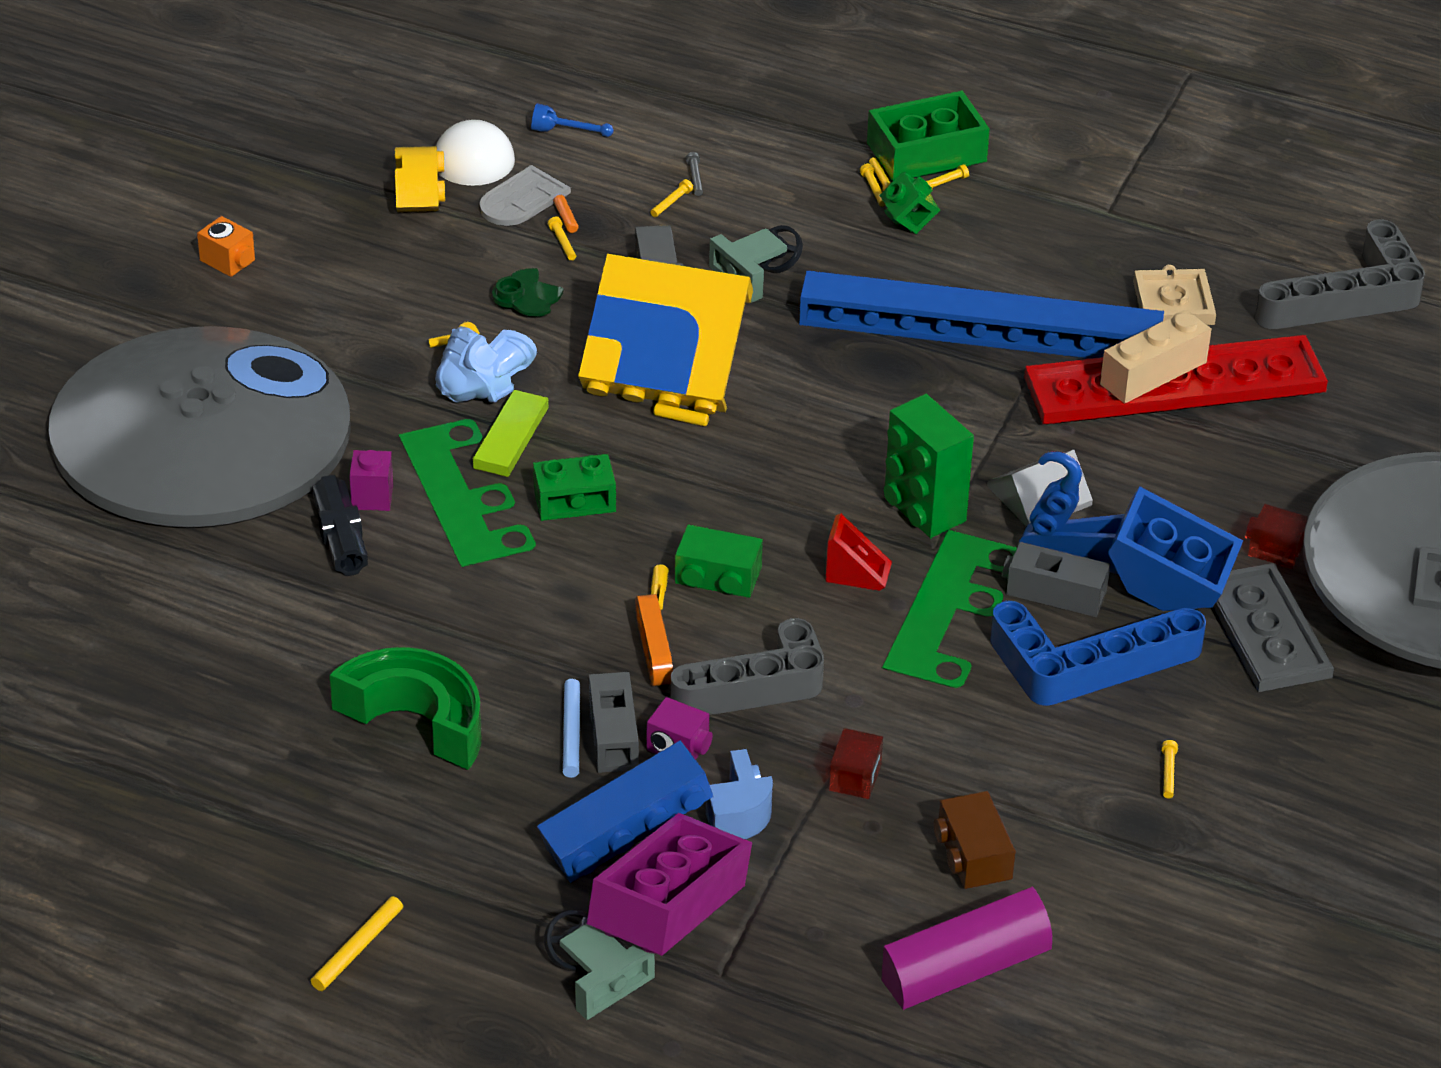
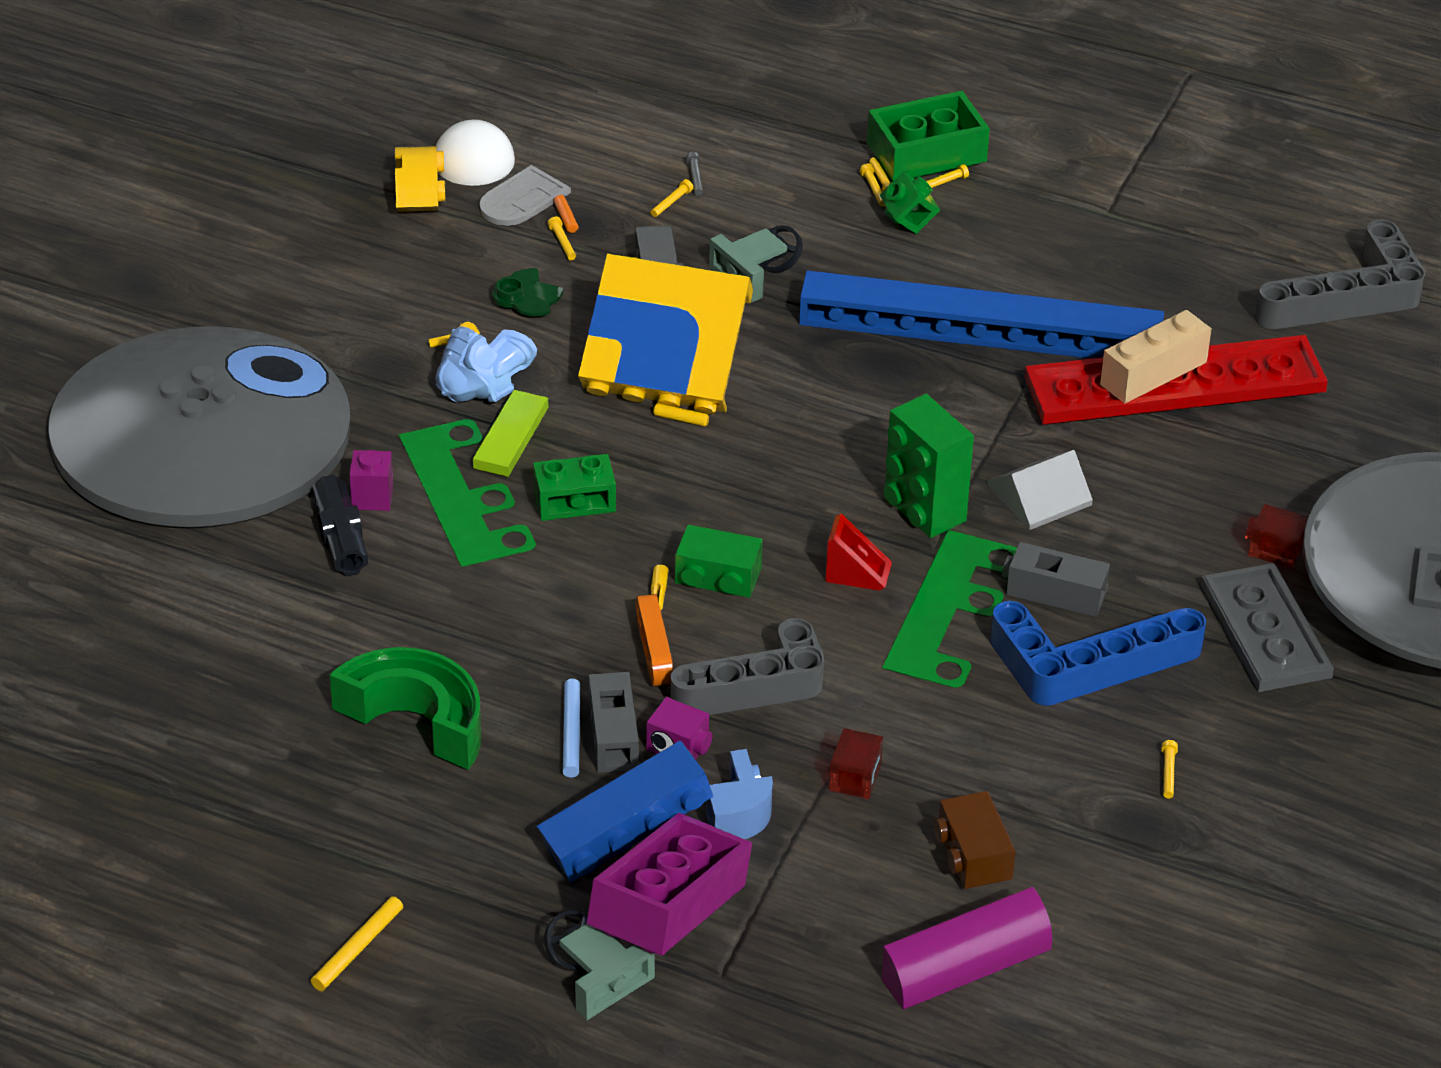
(226, 246): orange brick -> none
(545, 119): blue hinge -> none
(1154, 547): blue slope -> none
(1175, 292): tan plate -> none

